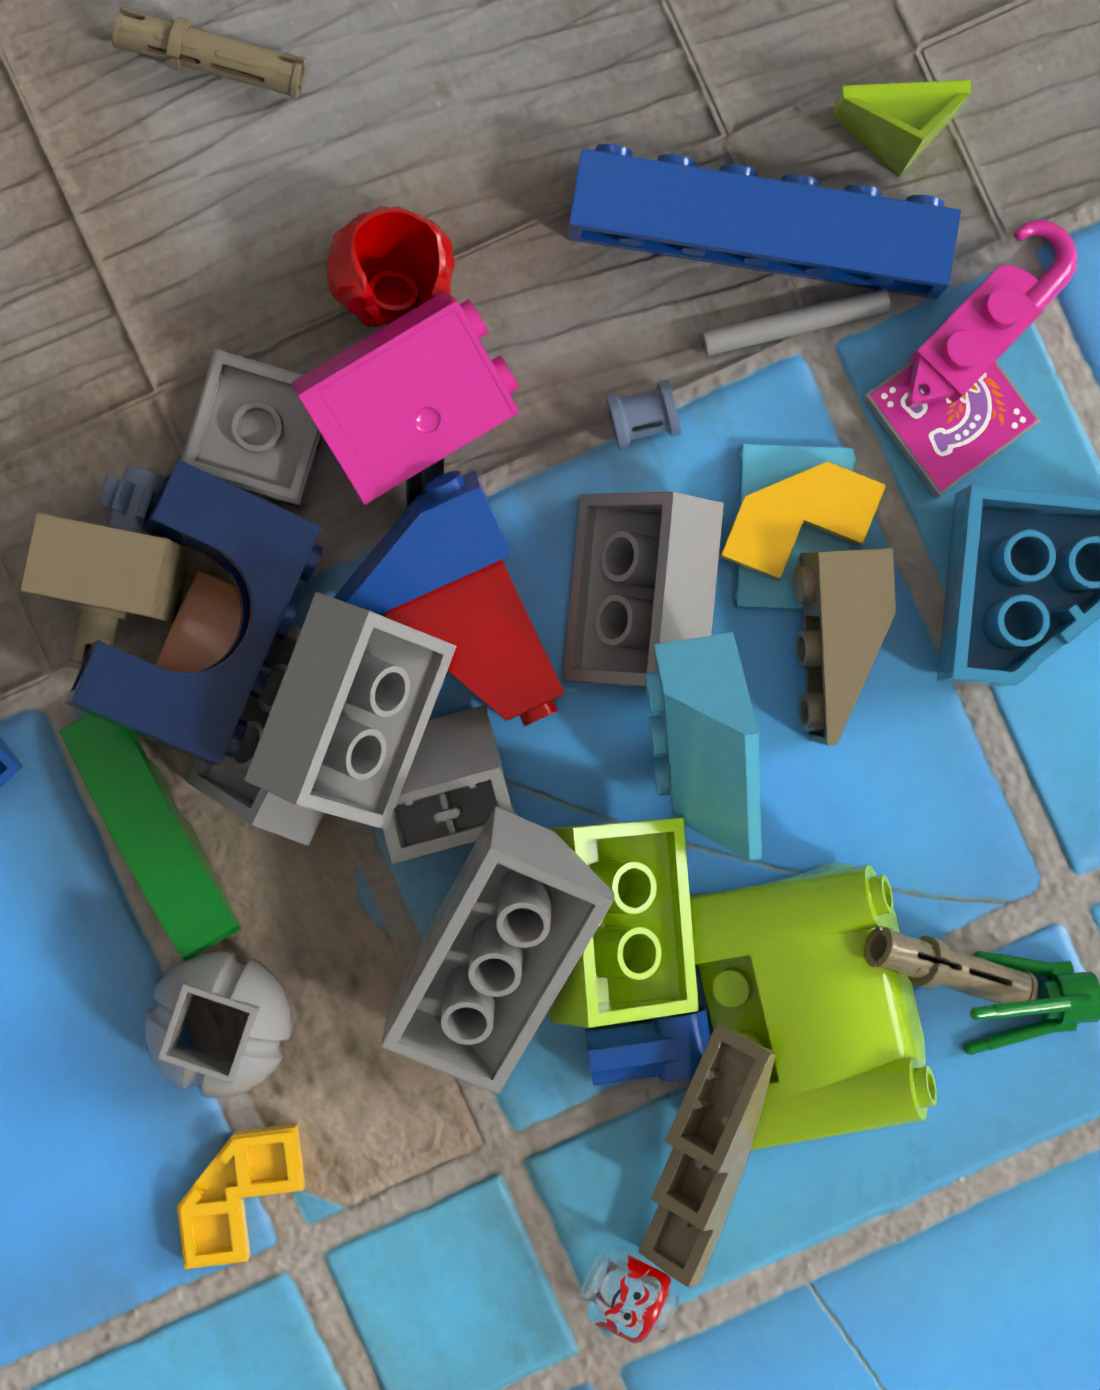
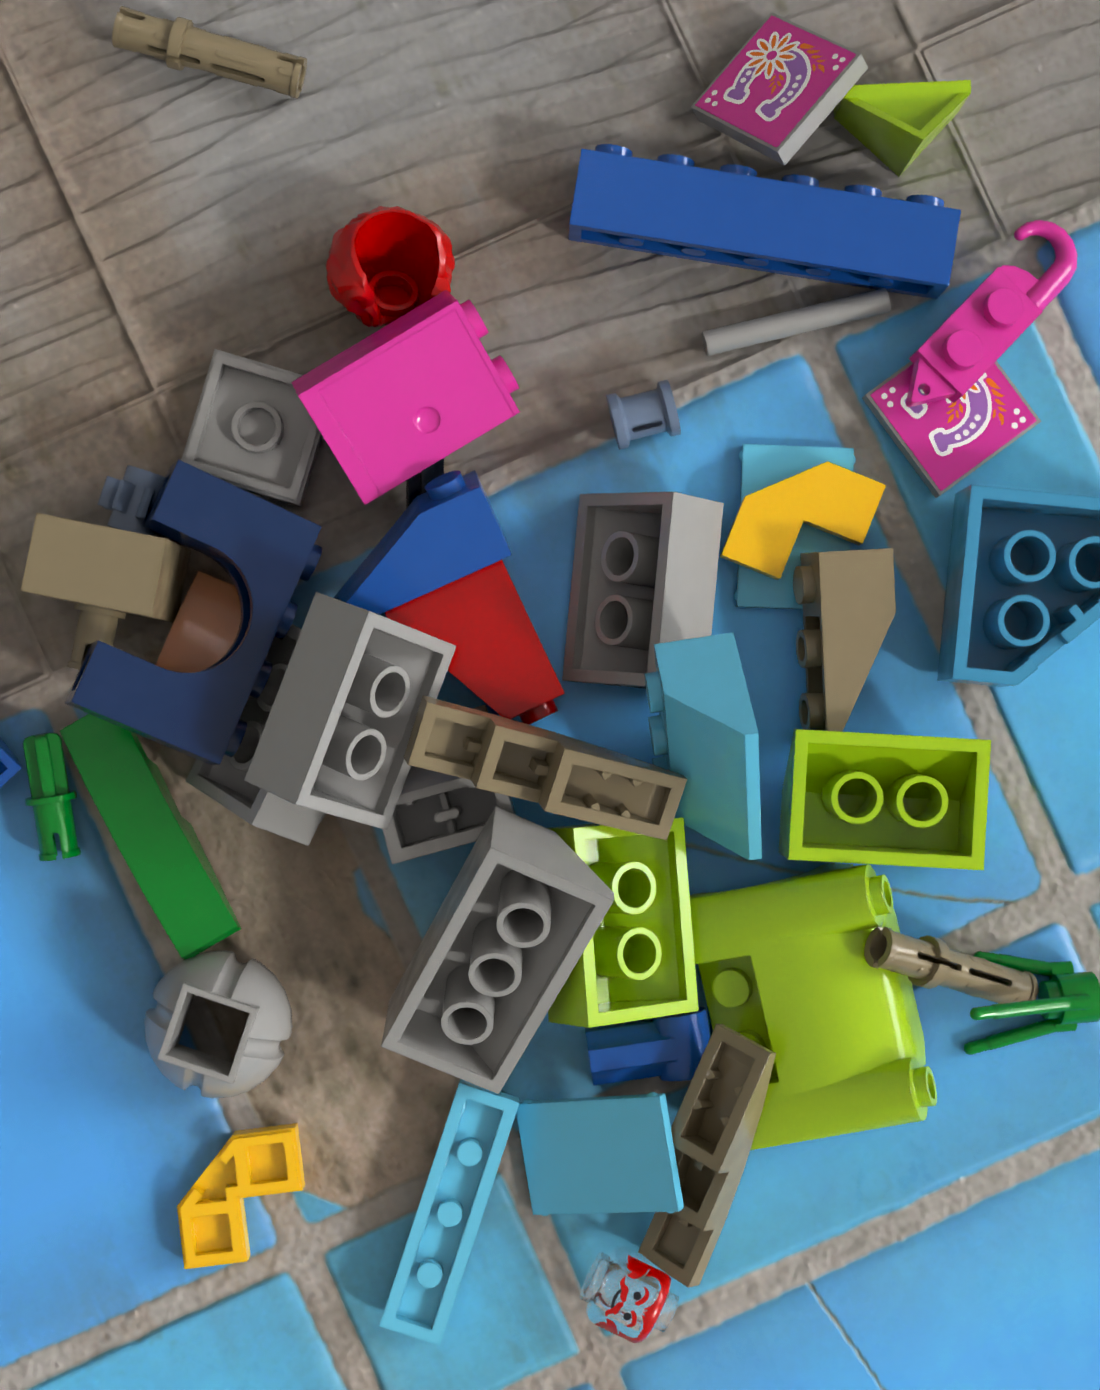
(50, 795): none -> green axle
(449, 1212): none -> medium azure plate
(545, 768): none -> dark tan slope
(600, 1155): none -> medium azure piece
(779, 88): none -> tile
(885, 799): none -> lime slope

